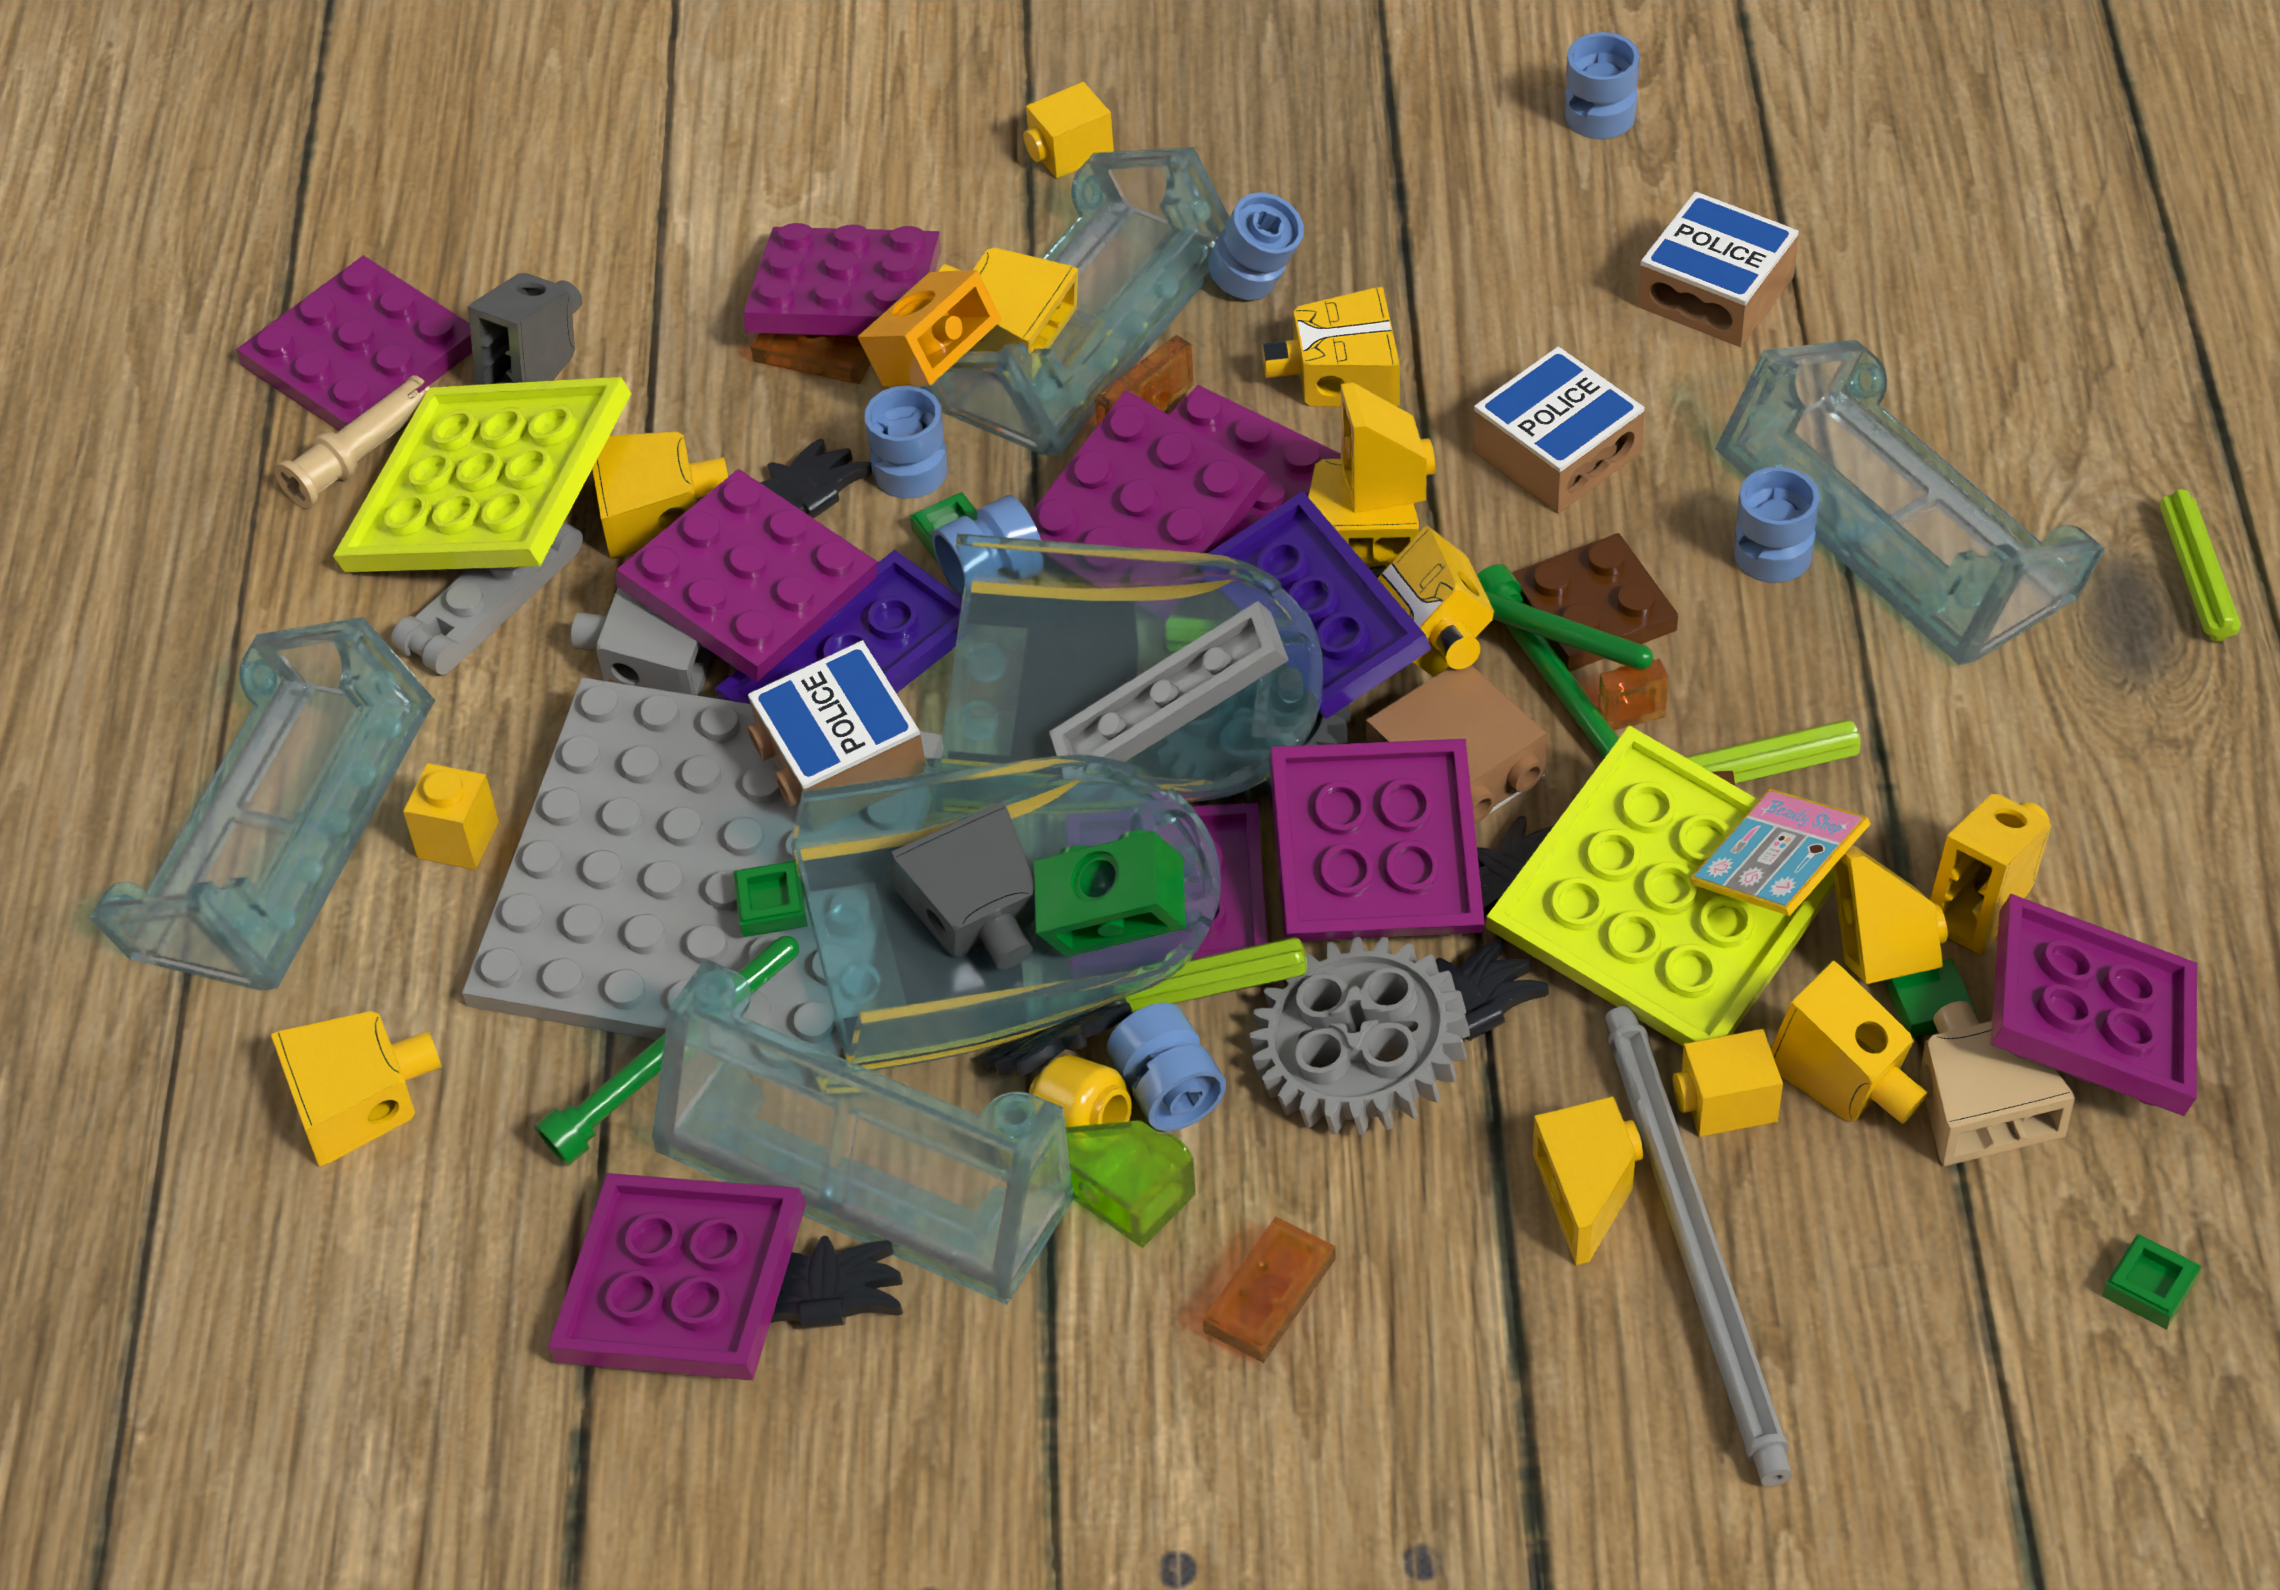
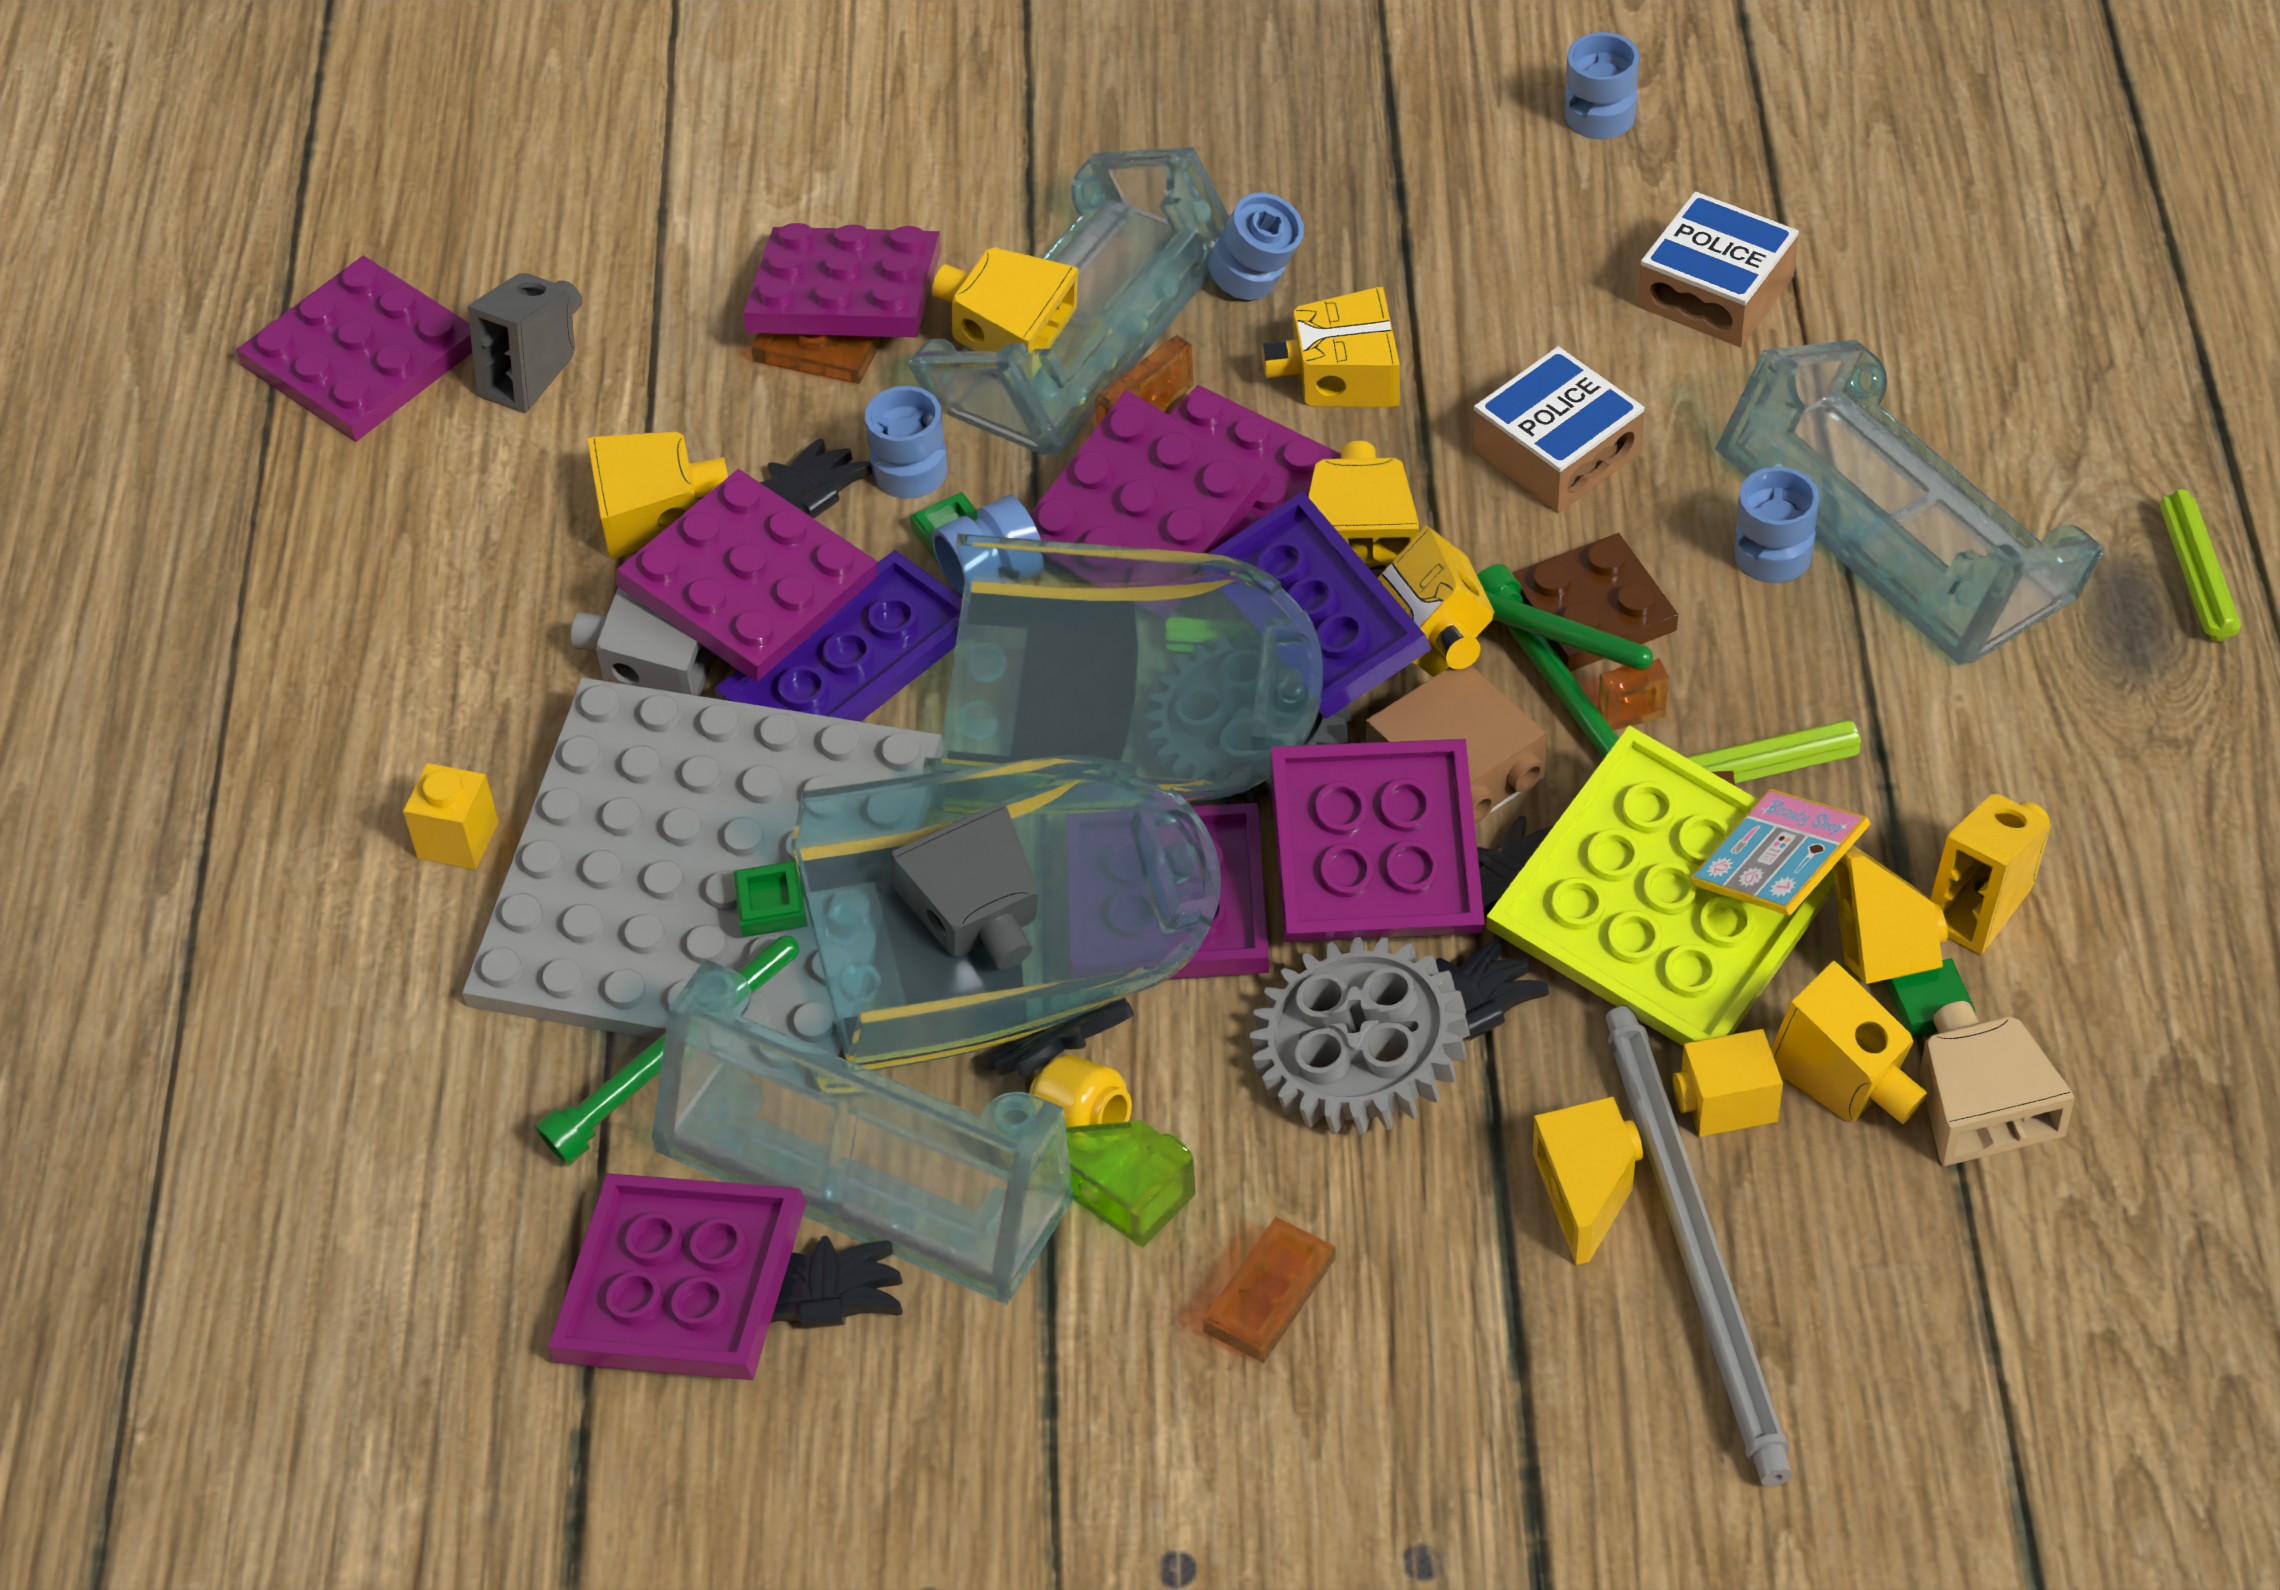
(280, 809): windscreen -> none
(337, 454): tan pin -> none
(351, 1079): yellow torso -> none
(478, 606): light grey plate -> none
(483, 476): neon yellow plate -> none
(834, 726): piece -> none
(929, 328): light orange brick -> none
(1068, 129): yellow brick -> none
(1144, 902): green brick -> none
(1166, 1067): medium blue wheel -> none
(1176, 689): light grey plate -> none
(1228, 973): lime axle -> none
(1381, 452): yellow slope -> none
(2096, 1005): magenta plate -> none
(2151, 1281): green tile -> none

